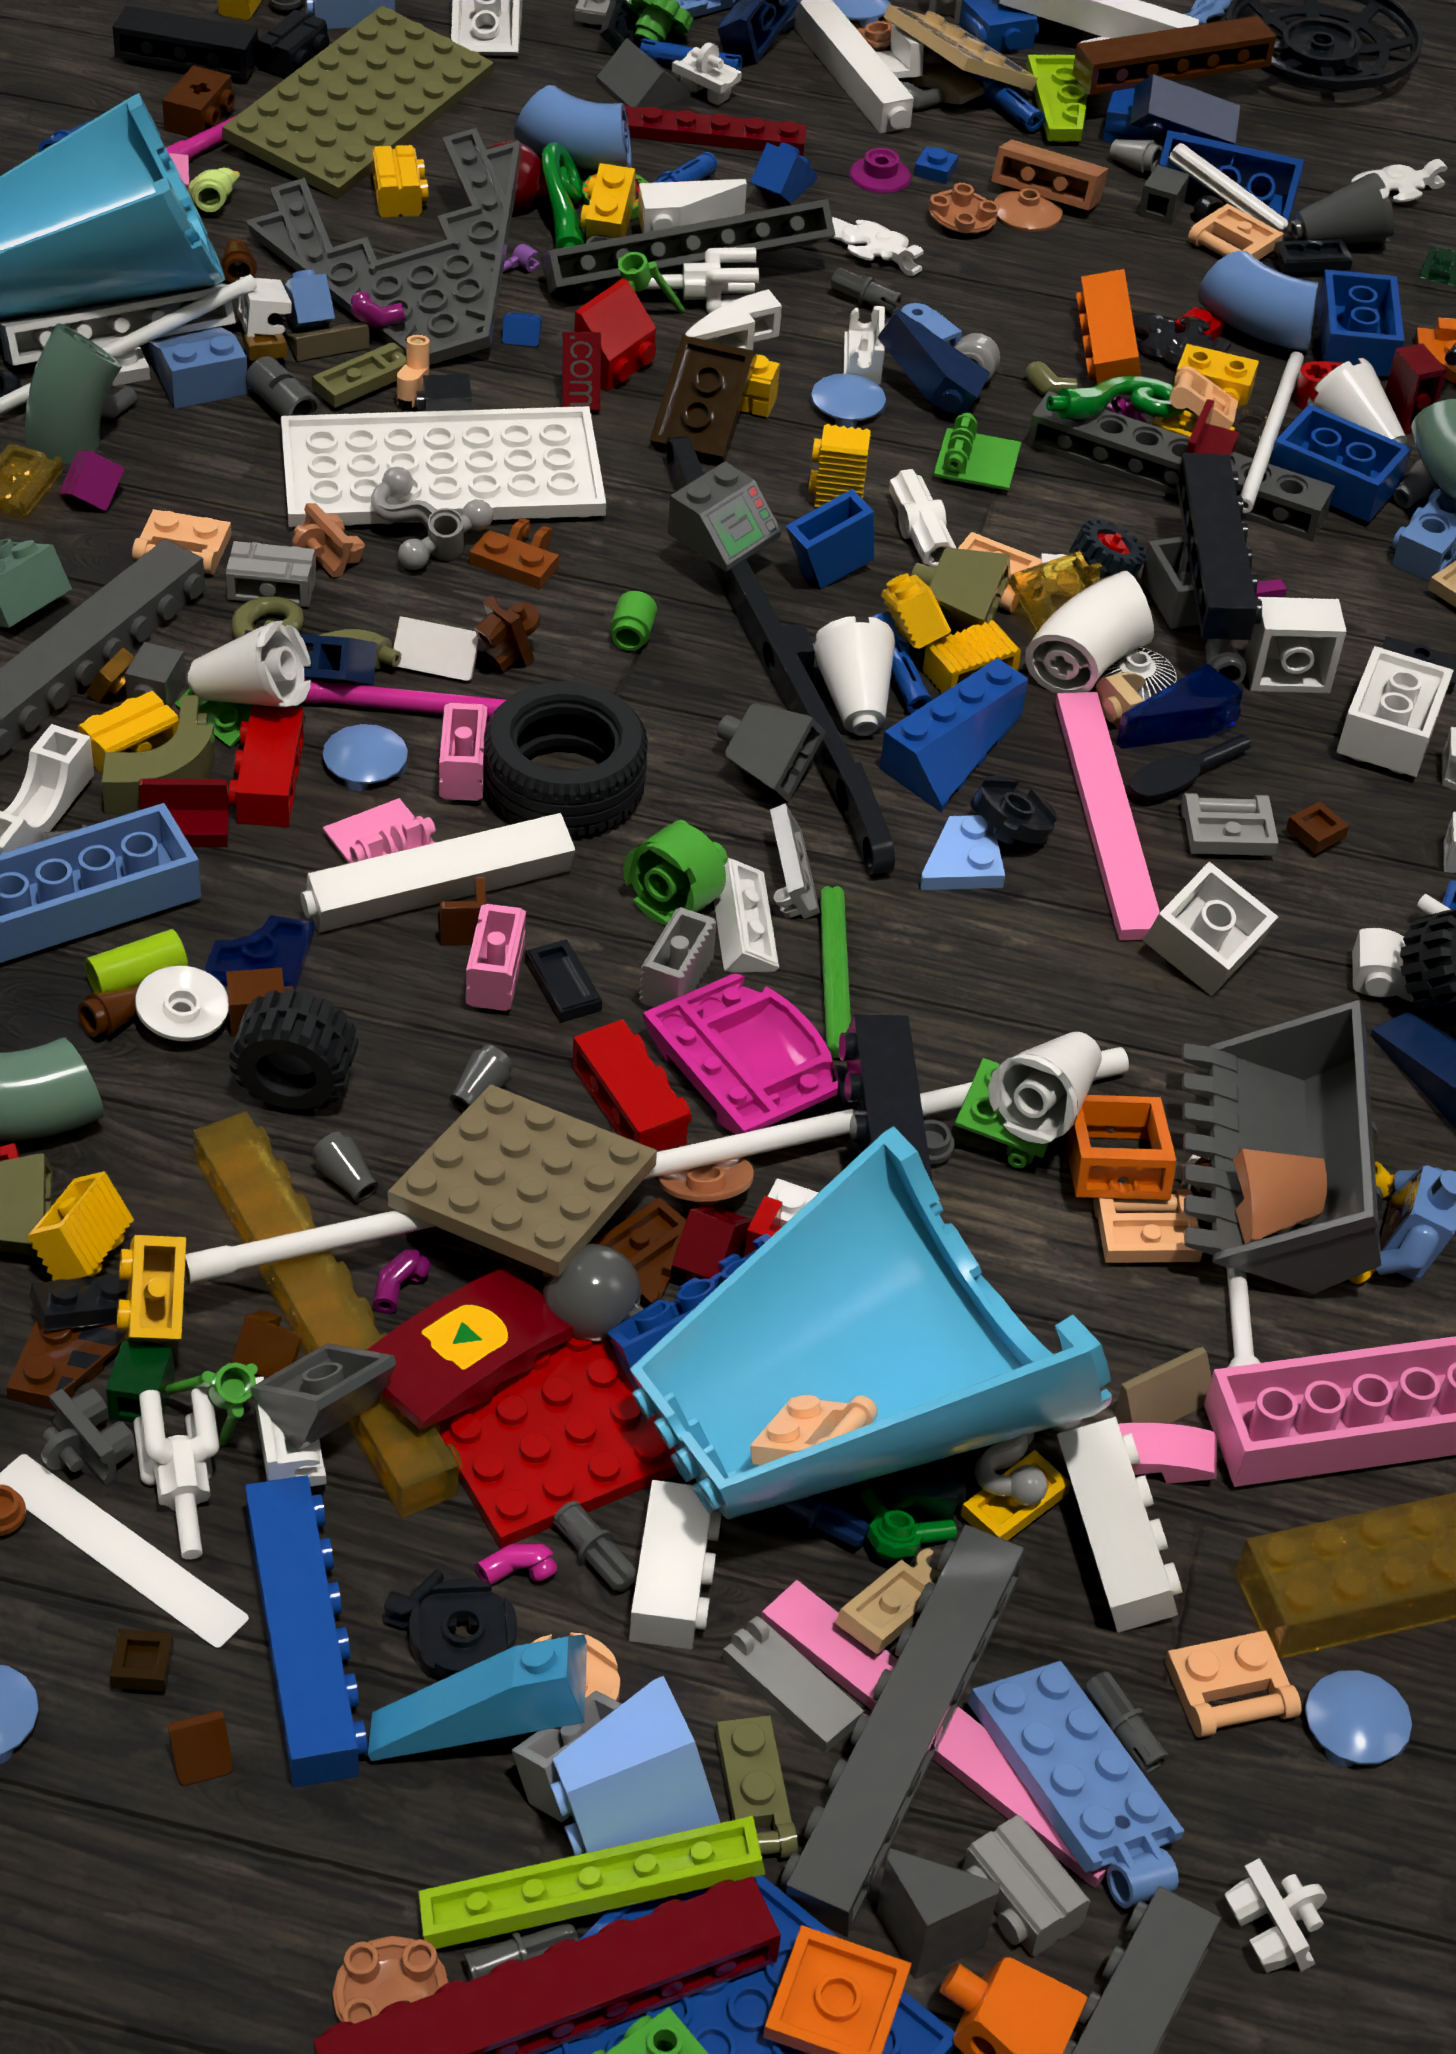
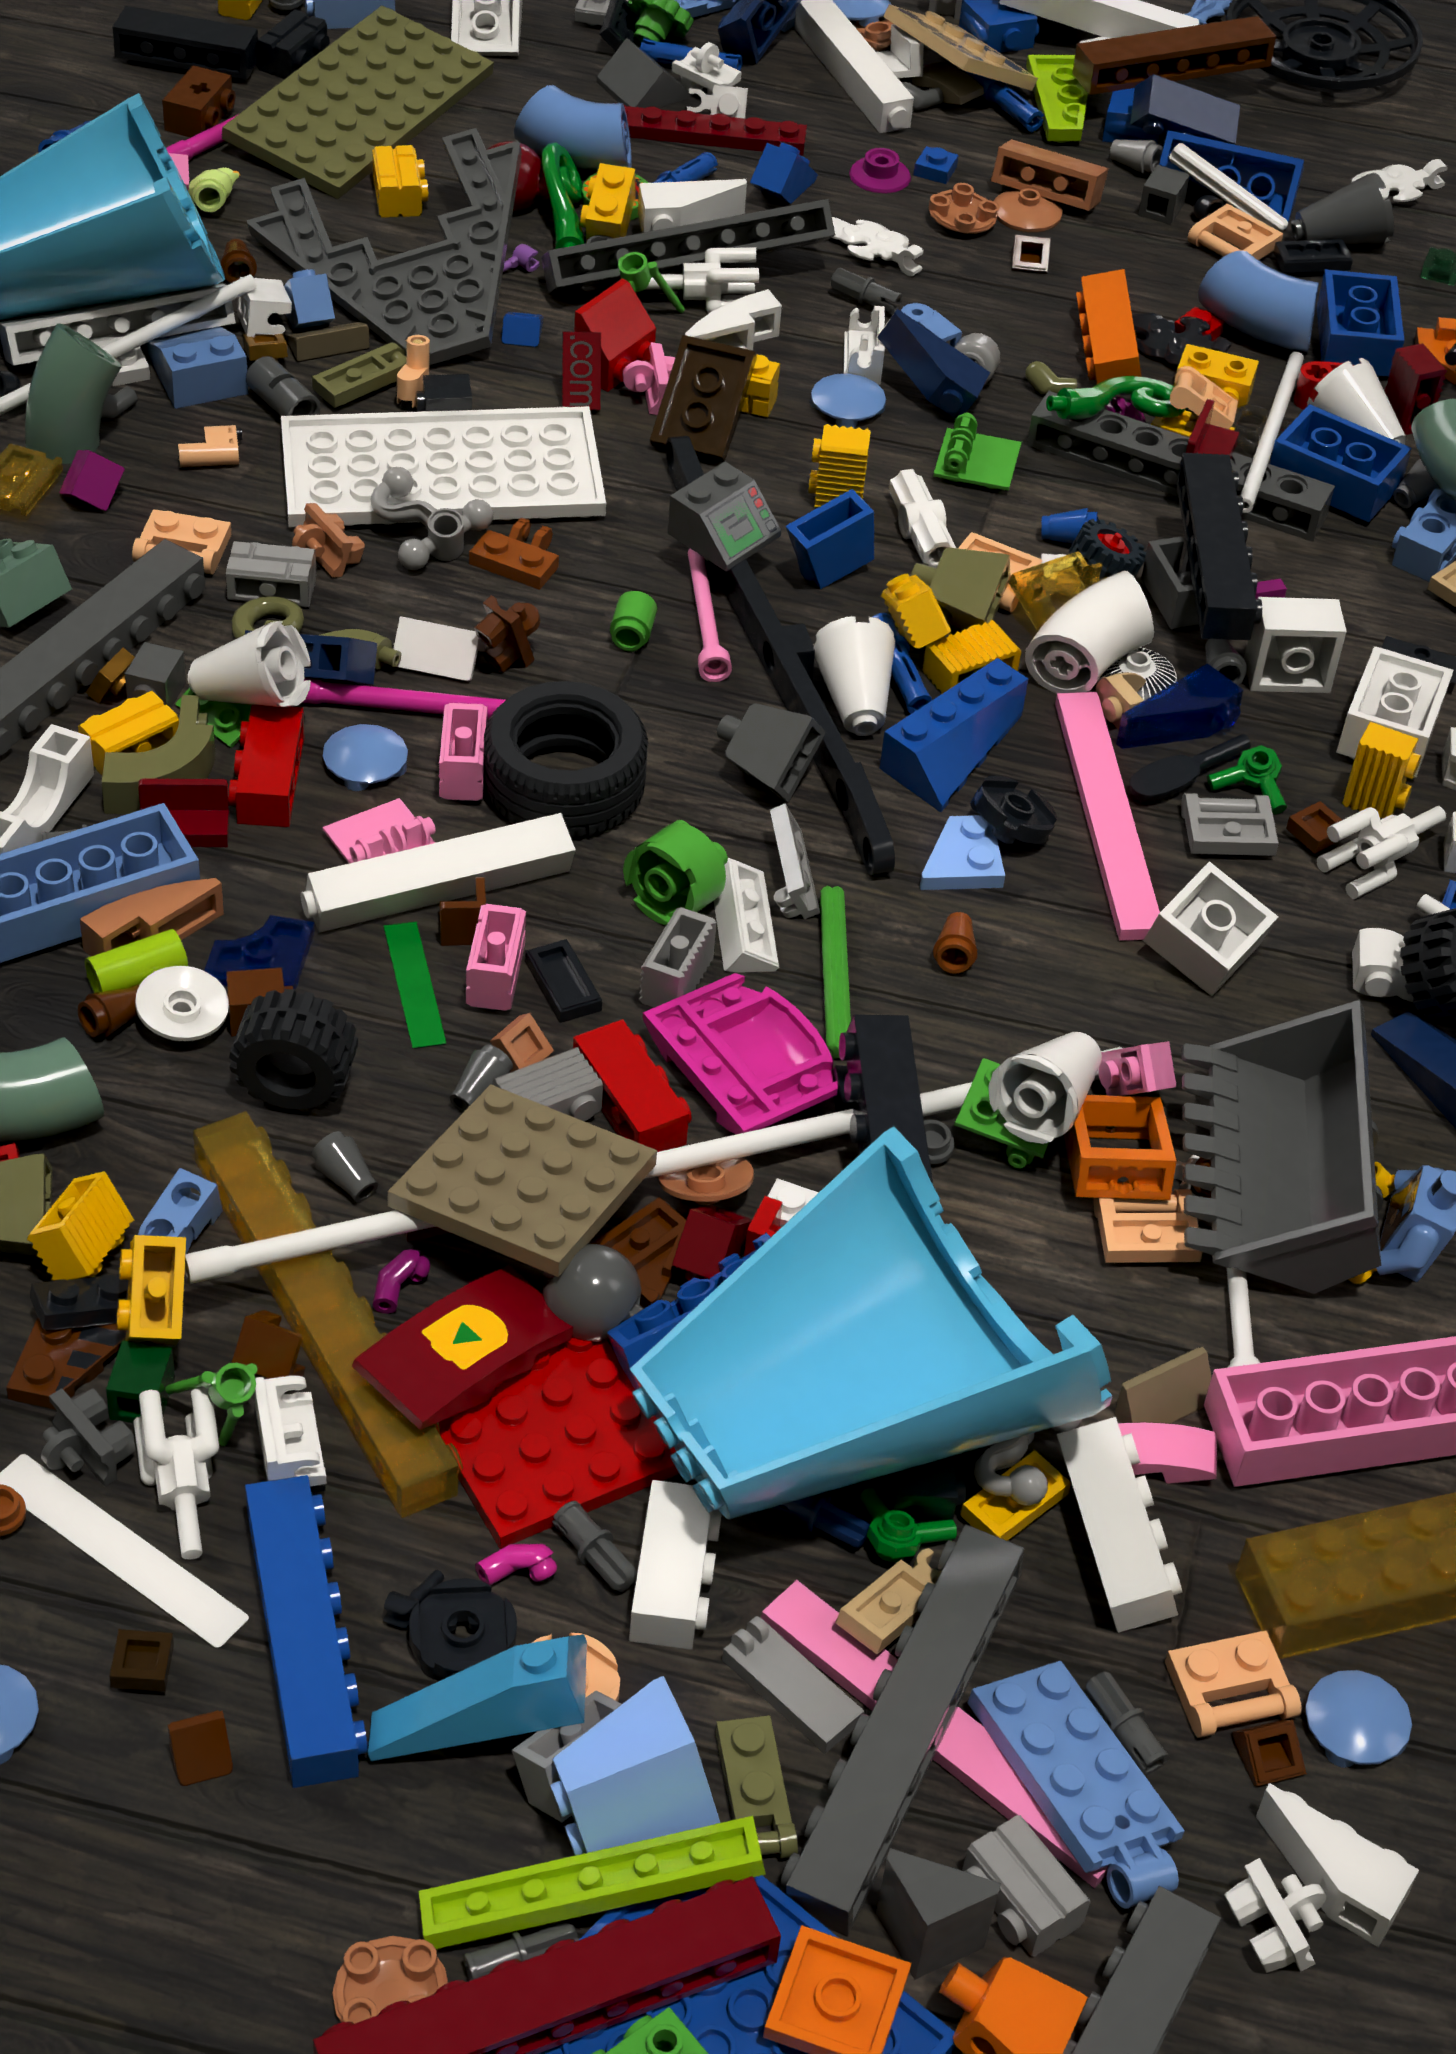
(174, 906): none -> nougat slope
(181, 1211): none -> medium blue leg
(218, 449): none -> light nougat piece
(323, 1391): dark grey slope -> none
(373, 314): magenta arm -> none
(414, 985): none -> green sticker
(523, 1042): none -> nougat plate
(558, 1082): none -> light grey brick
(650, 376): none -> bright pink hips
(713, 660): none -> bright pink piece
(725, 100): none -> white plate
(809, 1422): light nougat plate -> none
(956, 944): none -> dark orange cone
(1030, 254): none -> slope
(1066, 525): none -> blue cone
(1137, 1069): none -> bright pink slope
(1257, 768): none -> green piece
(1270, 1751): none -> reddish brown slope
(1278, 1192): nougat slope -> none
(1360, 1879): none -> white slope
(1376, 845): none -> white plant
(1381, 770): none -> yellow brick

